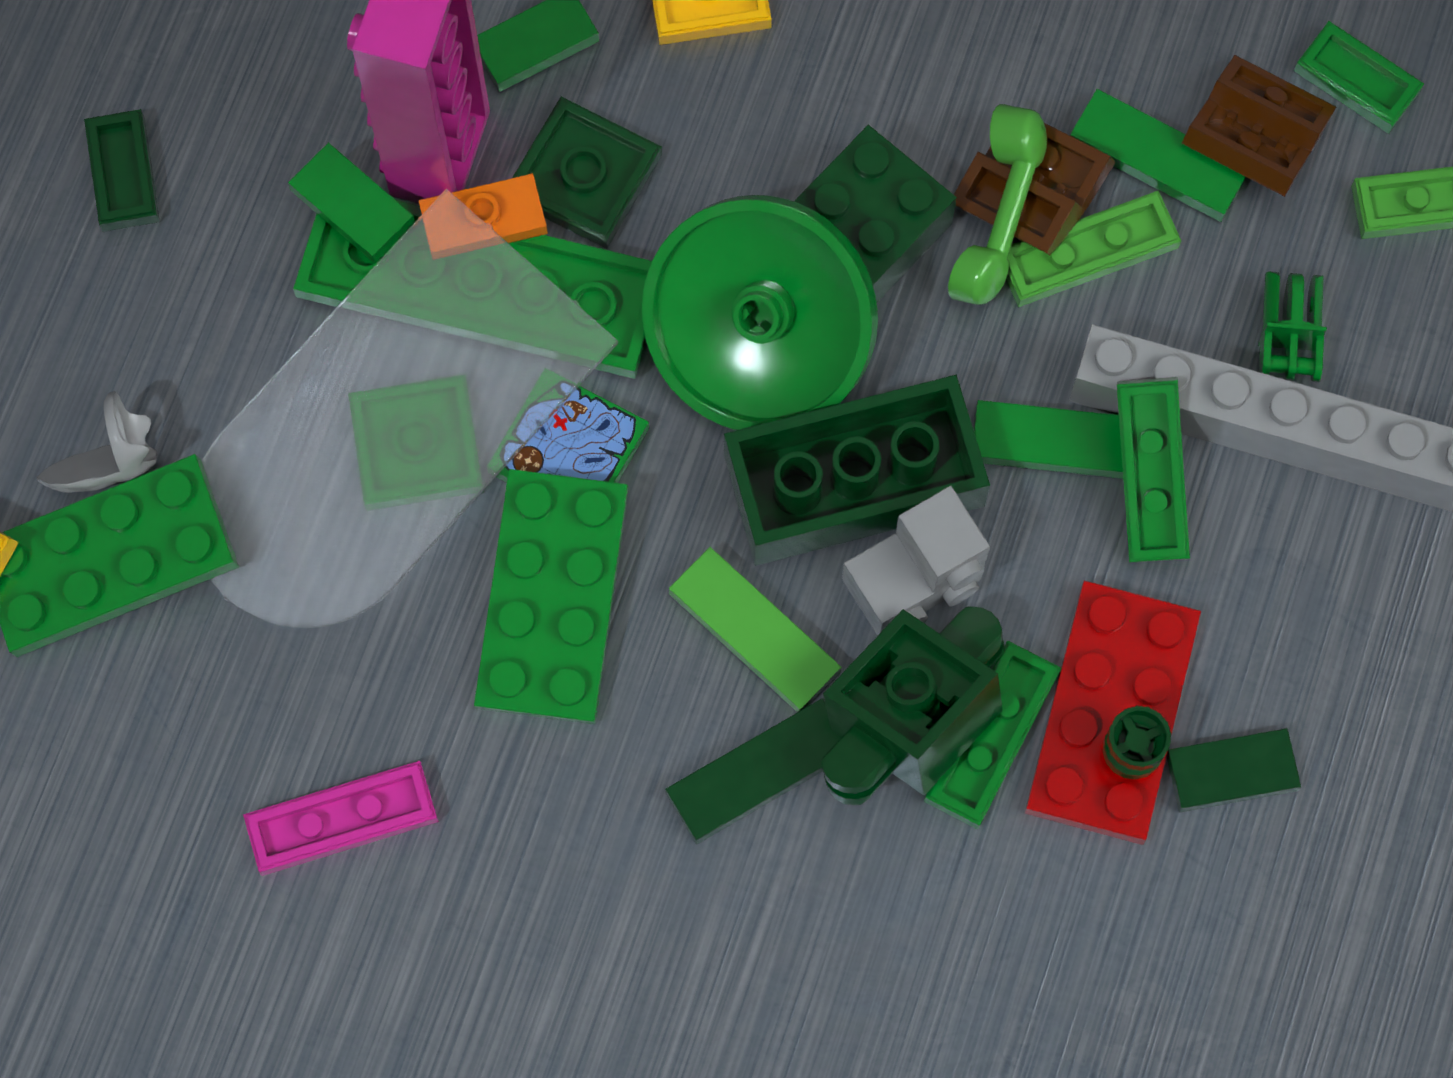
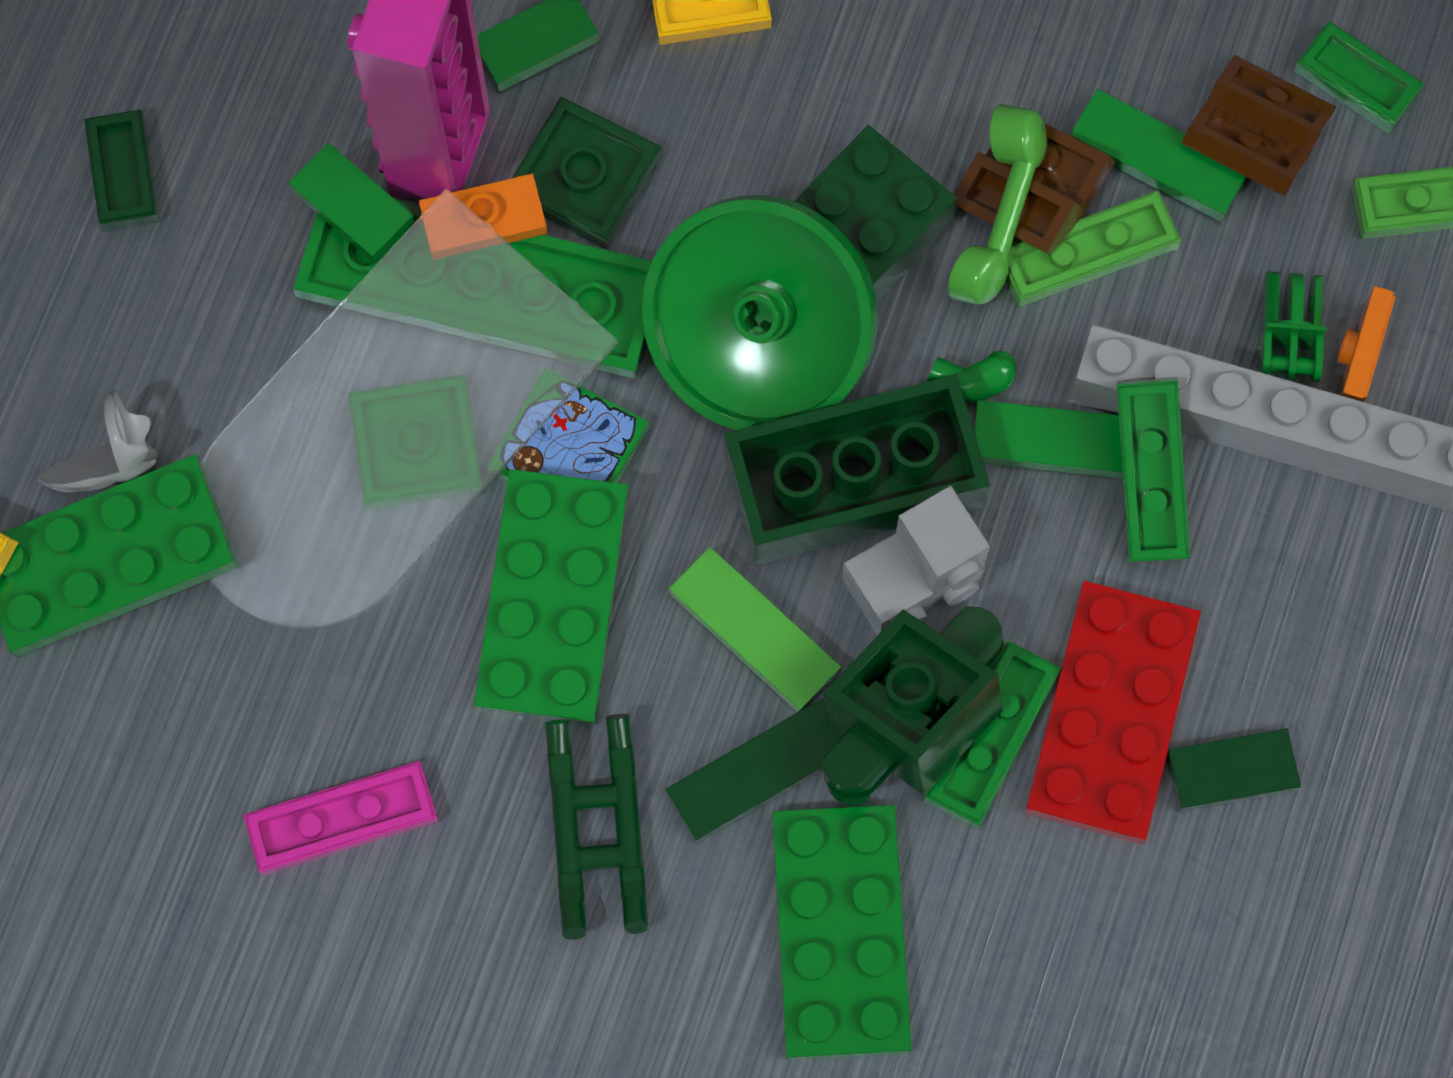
(569, 799): none -> dark green piece
(841, 933): none -> green plate
(981, 379): none -> green arm
(1144, 734): dark green wheel -> none
(1362, 347): none -> orange plate

